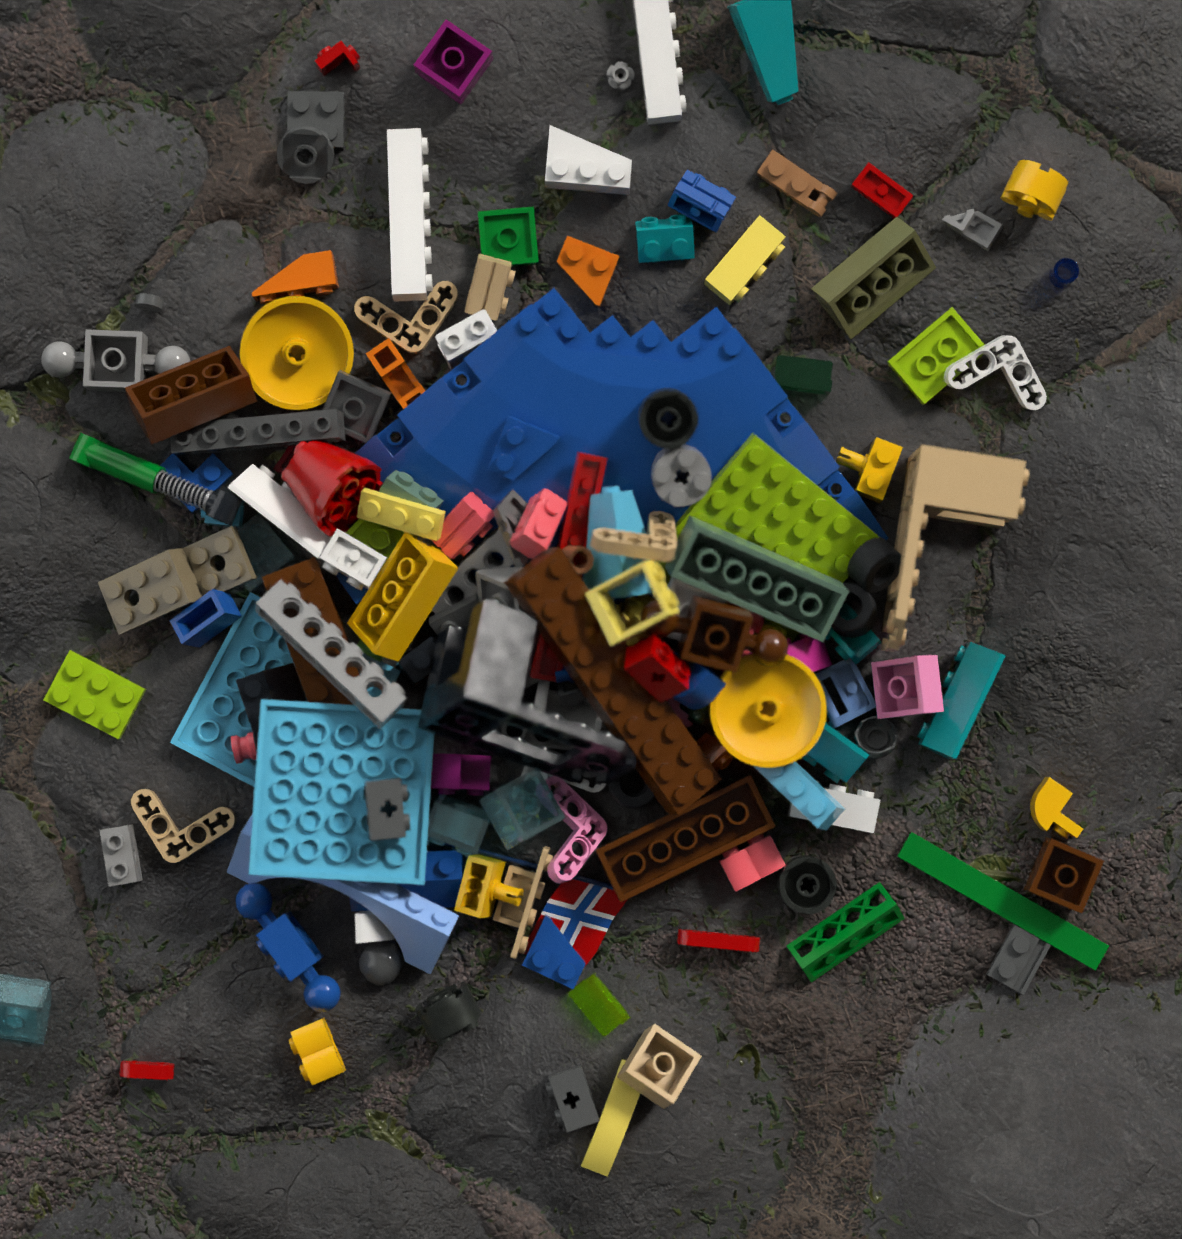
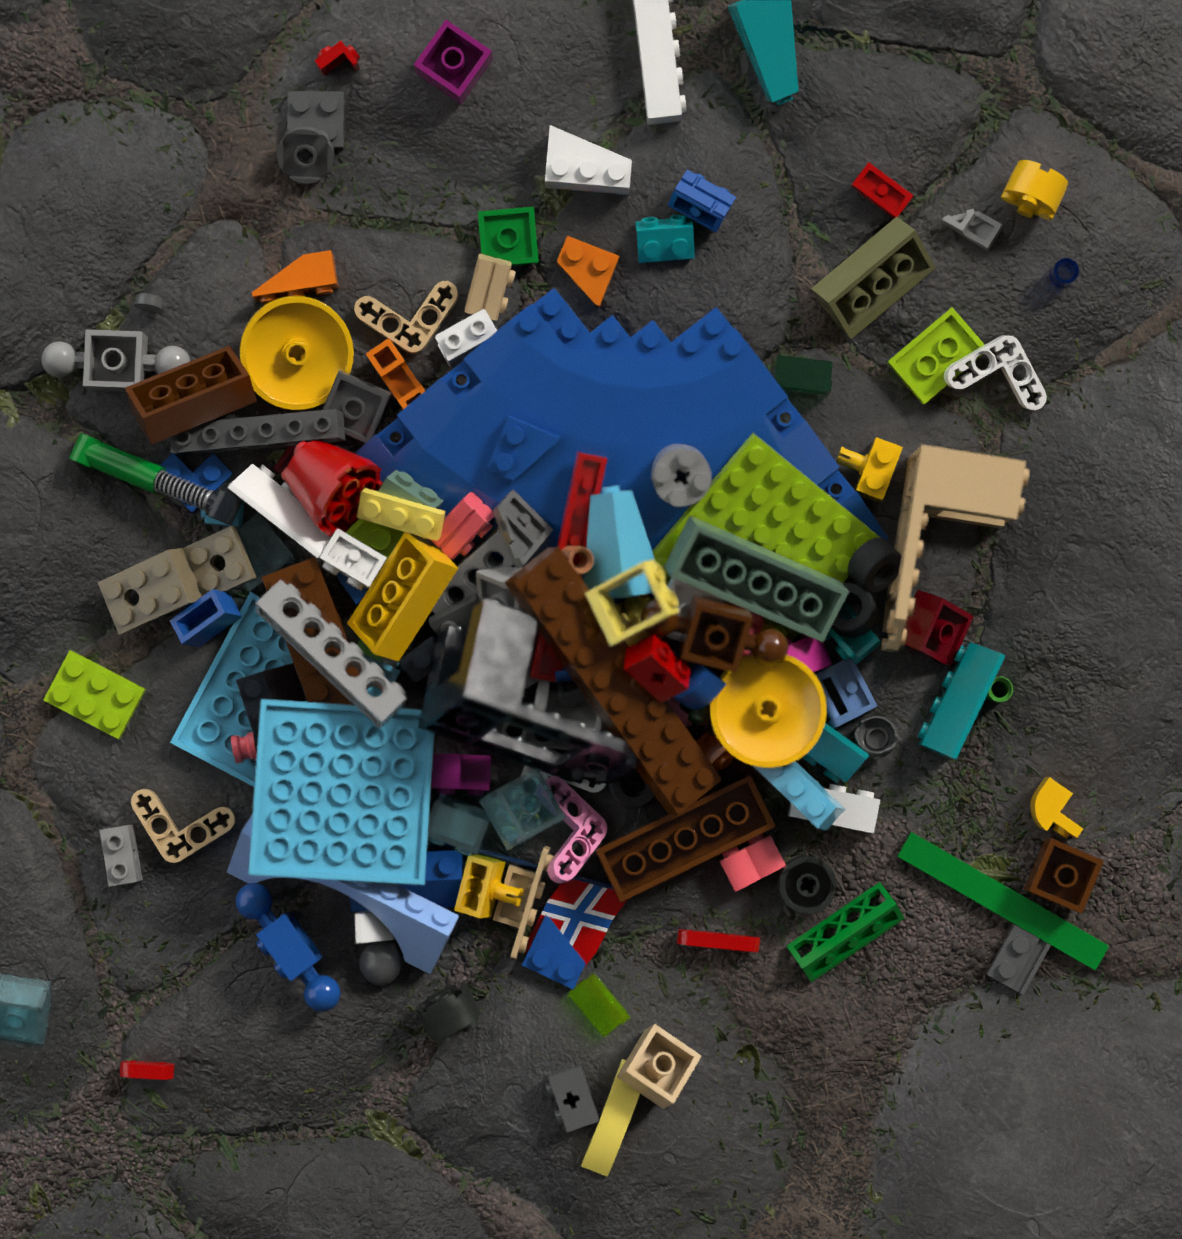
(317, 1051): yellow brick -> none
(378, 824): dark grey brick -> none
(407, 214): white brick -> none
(538, 523): coral brick -> none
(620, 83): light grey plate -> none
(656, 545): tan beam -> none
(681, 427): pearl dark grey brick -> none
(745, 261): light yellow brick -> none
(795, 183): medium nougat plate -> none
(907, 686): bright pink brick -> none
(936, 628): none -> dark red slope
(1008, 690): none -> bright green beam

